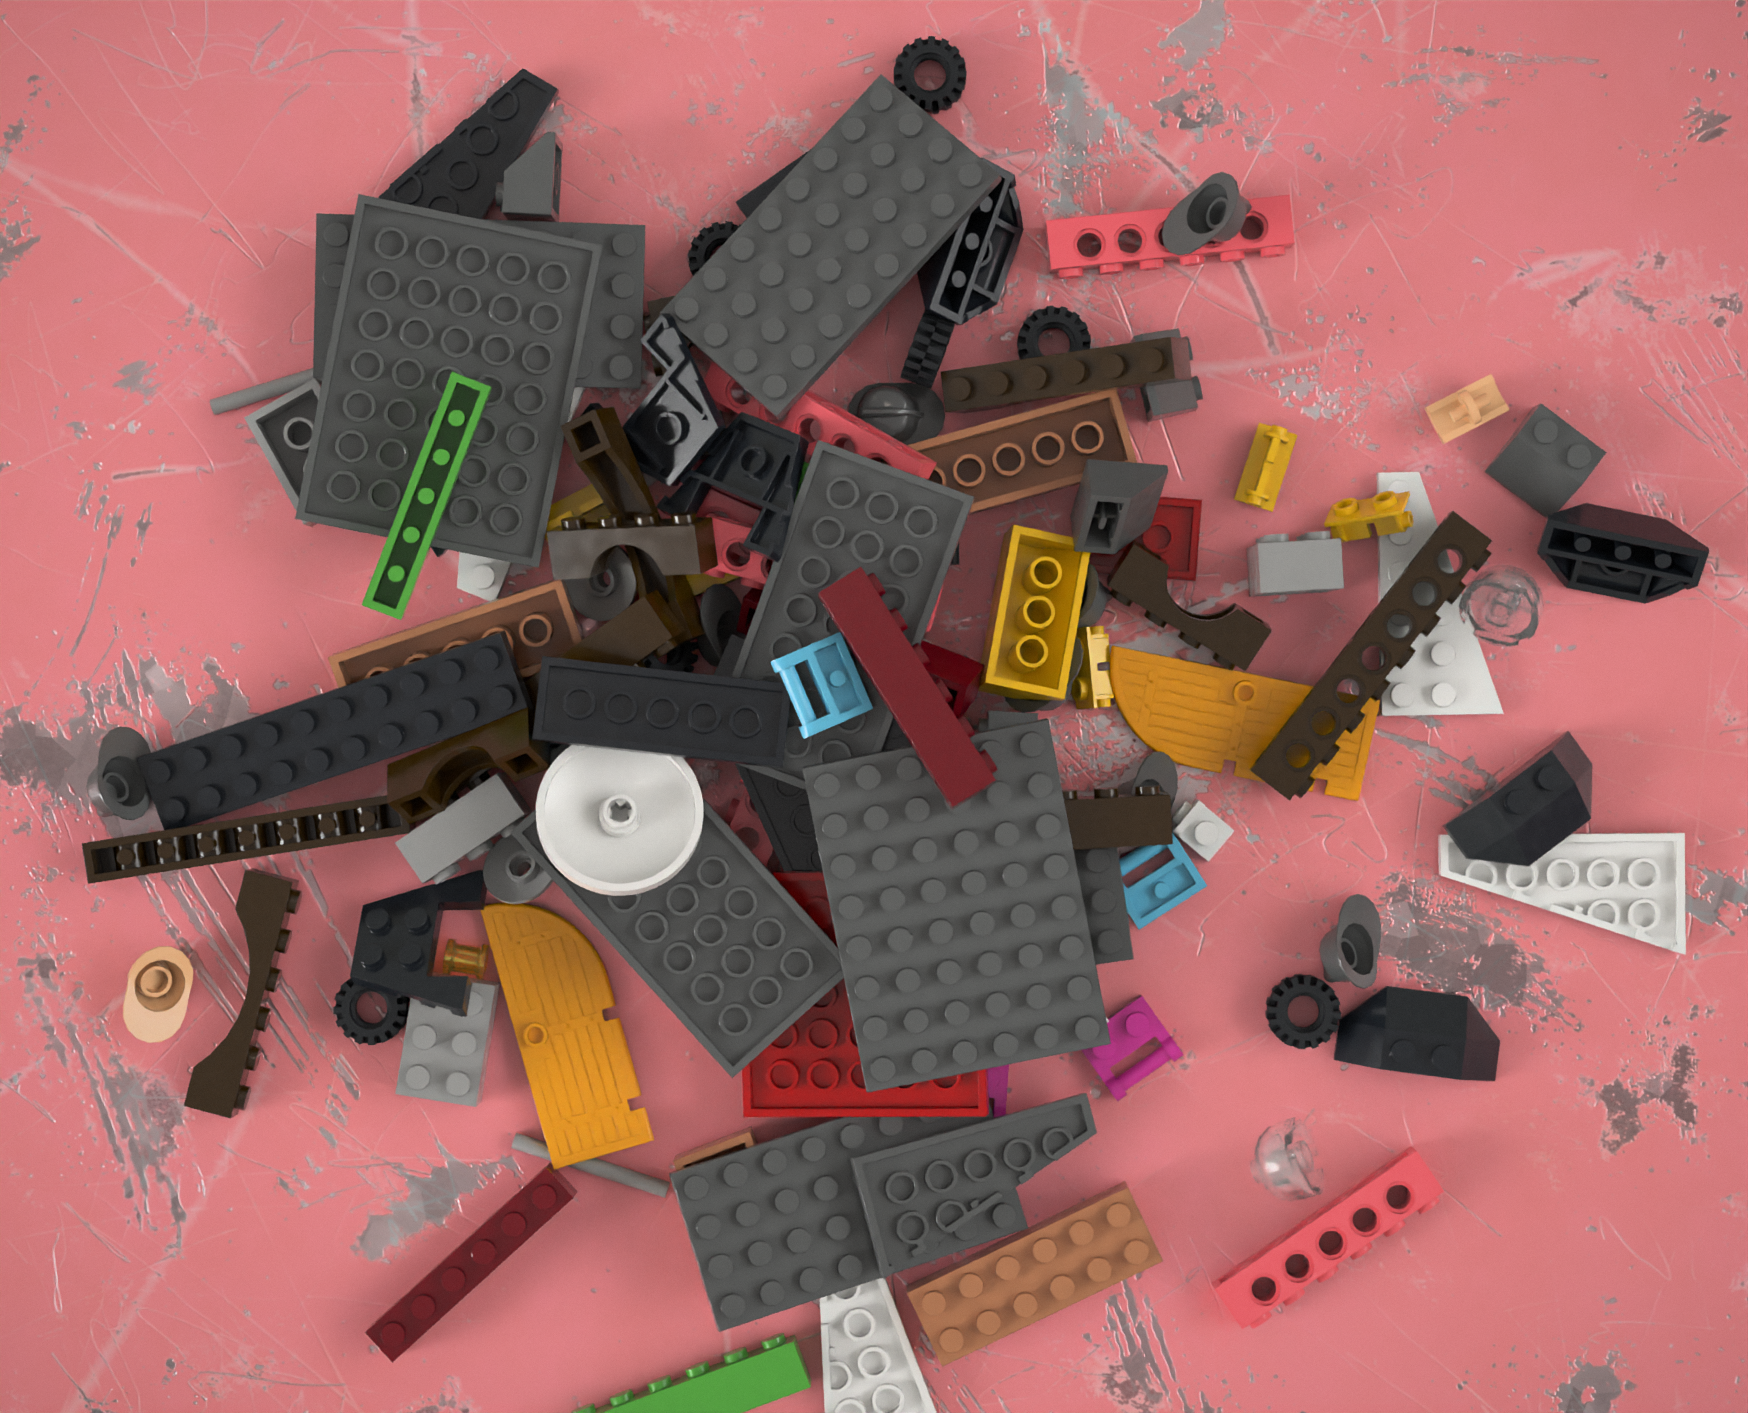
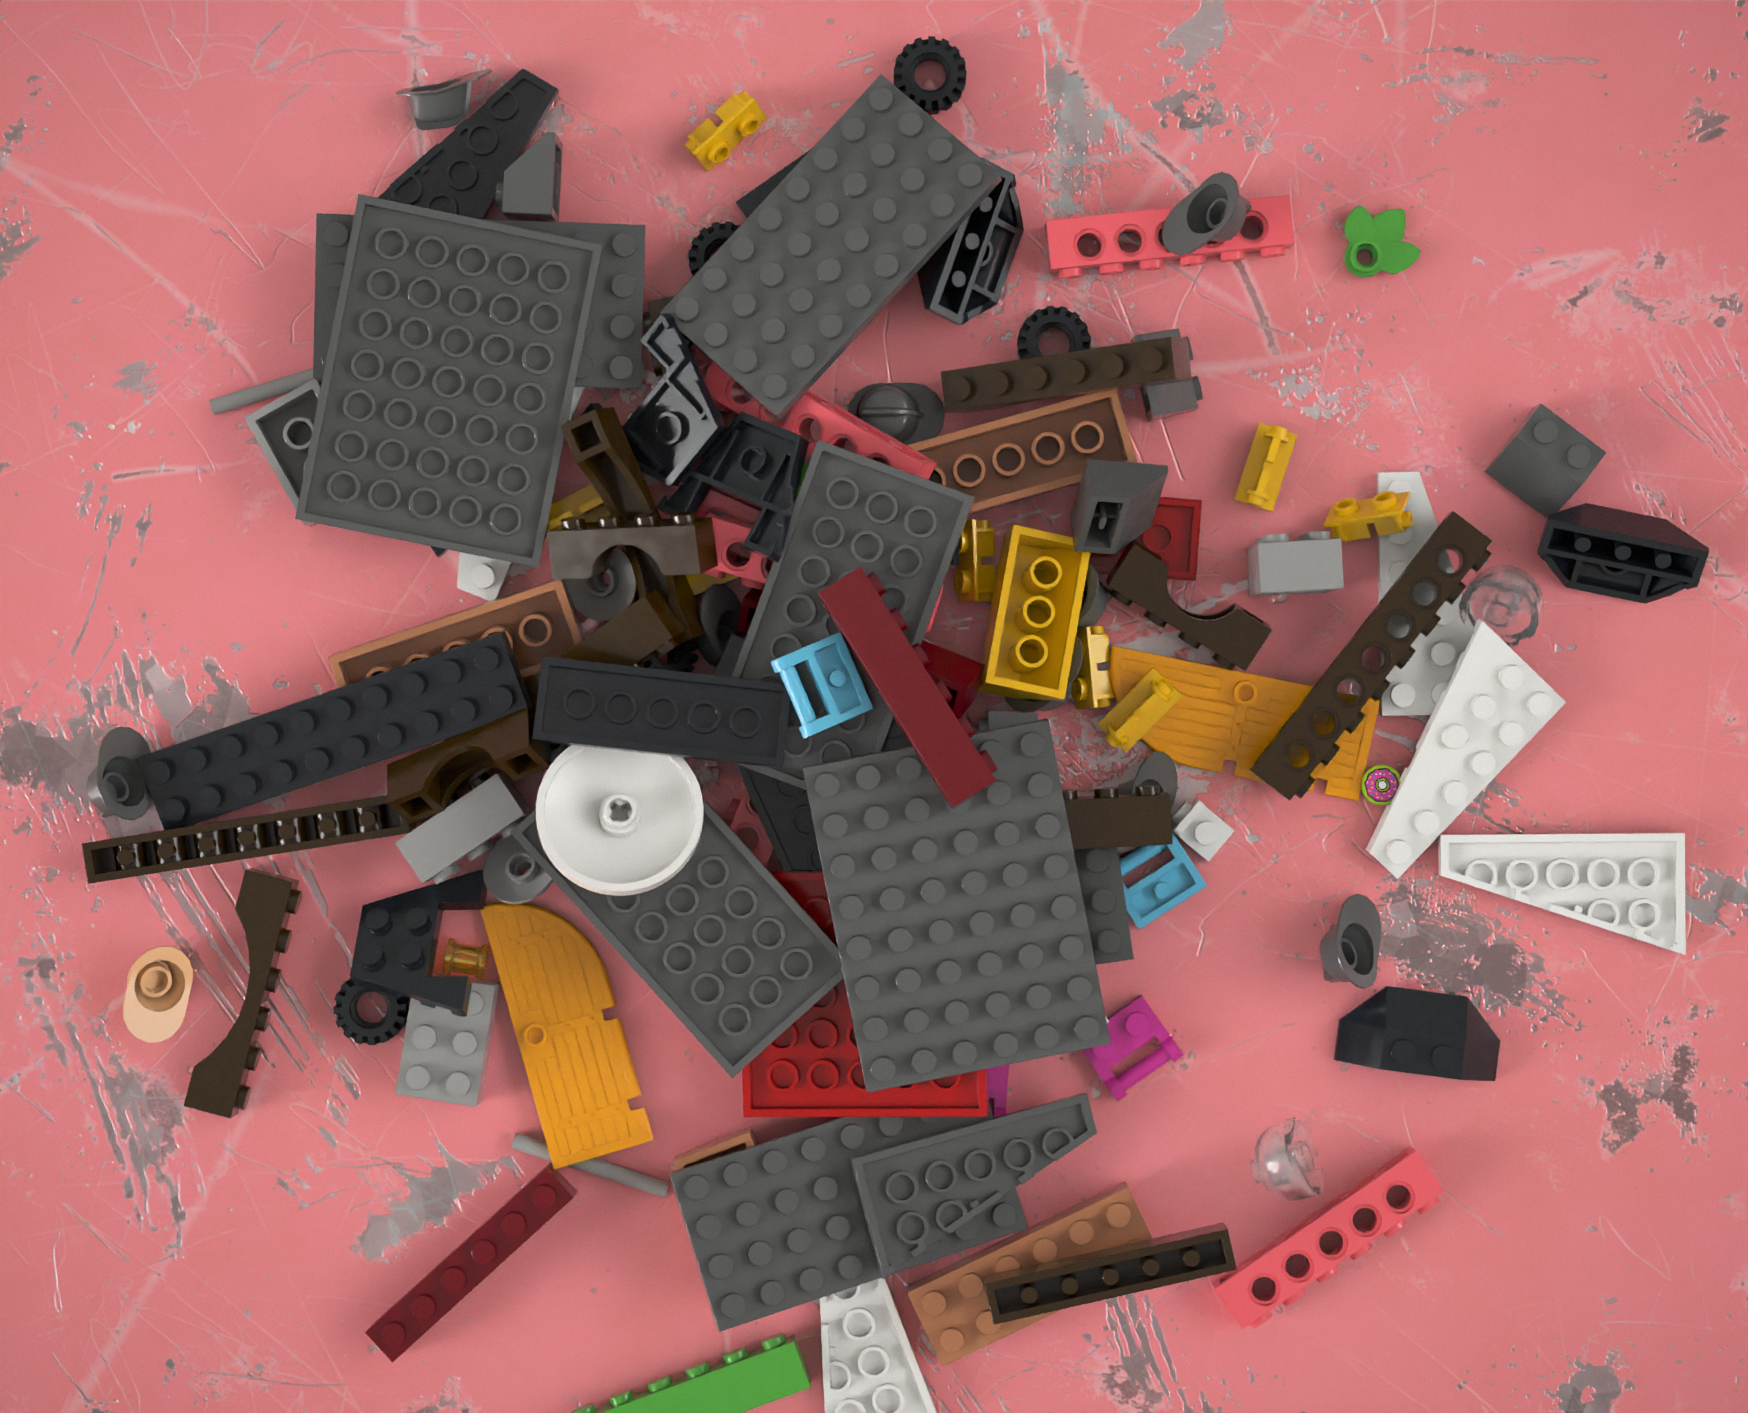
(427, 496): bright green brick -> none
(442, 103): none -> dark grey piece
(740, 119): none -> yellow hinge
(927, 349): black tyre -> none
(972, 579): none -> yellow hinge
(1109, 1273): none -> dark brown brick
(1139, 710): none -> yellow hinge
(1303, 1036): black tyre -> none
(1380, 784): none -> tile
(1381, 239): none -> bright green plate
(1466, 409): light nougat hips -> none
(1471, 735): none -> white wing
(1528, 808): black wedge -> none

